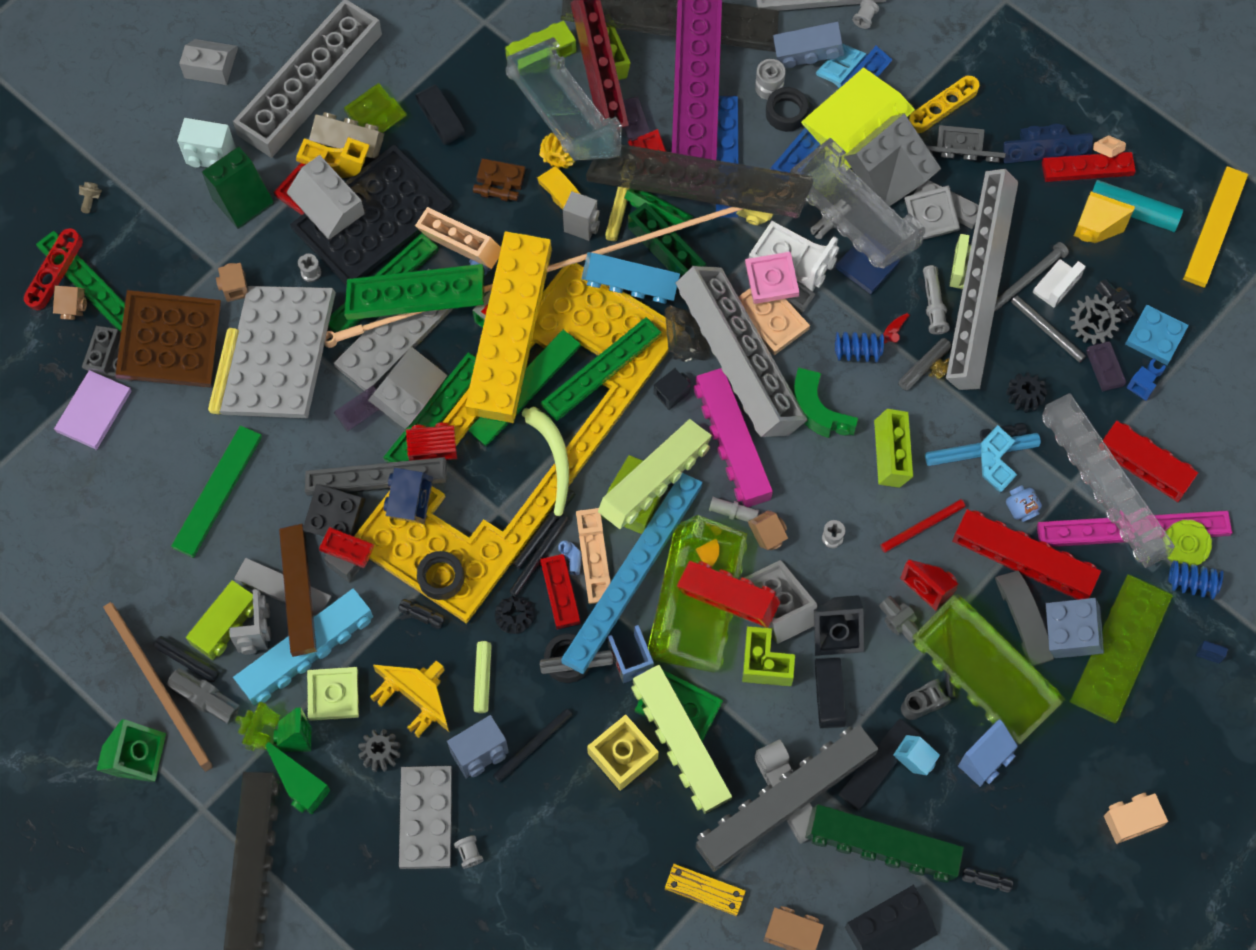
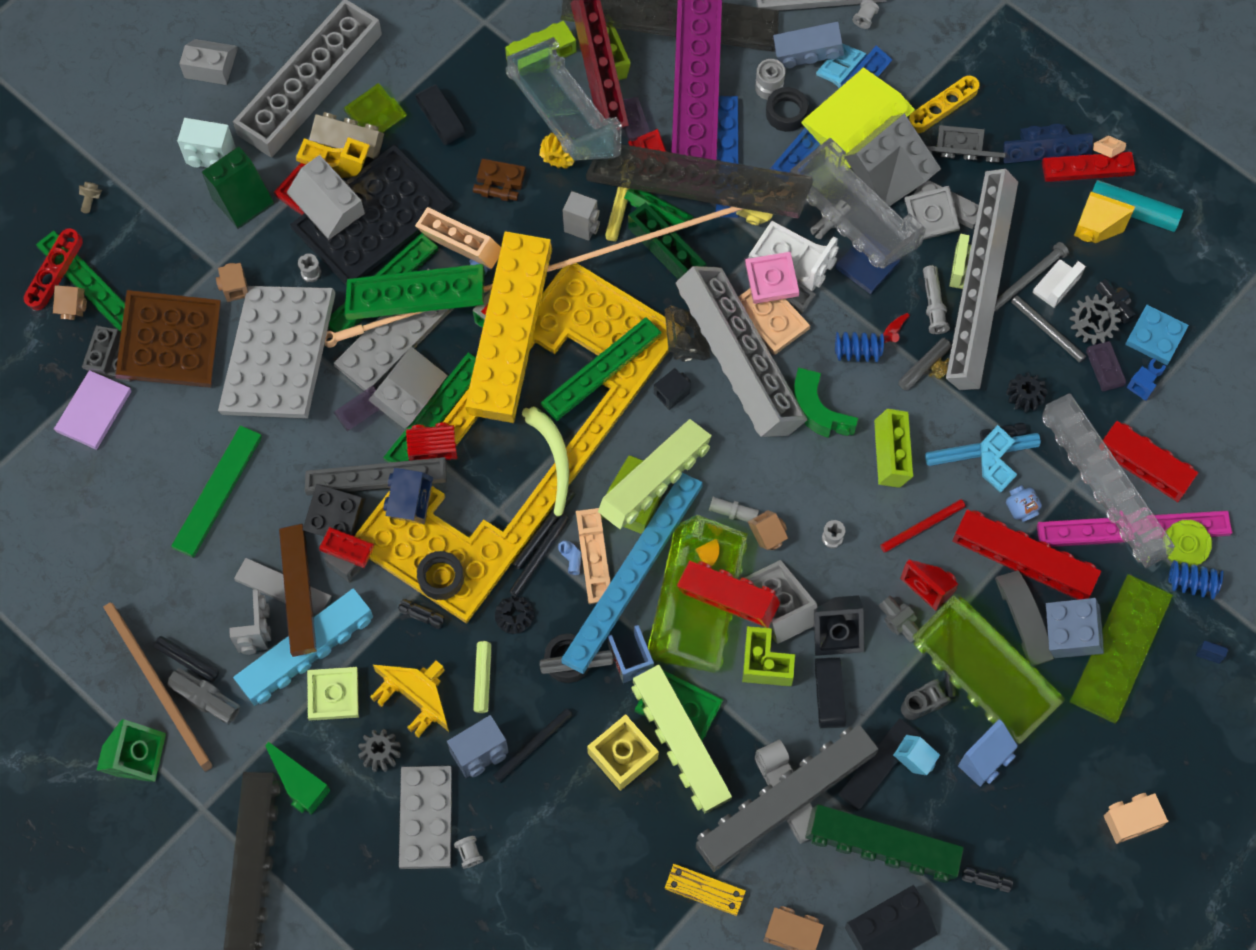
(223, 371): light yellow axle -> none
(227, 611): lime brick -> none
(261, 717): clear neon green hips -> none
(293, 732): green slope -> none
(535, 377): green tile -> none
(557, 185): yellow slope -> none
(560, 591): red plate -> none
(630, 276): dark azure brick -> none
(733, 437): dark pink brick -> none
(1215, 227): yellow tile -> none

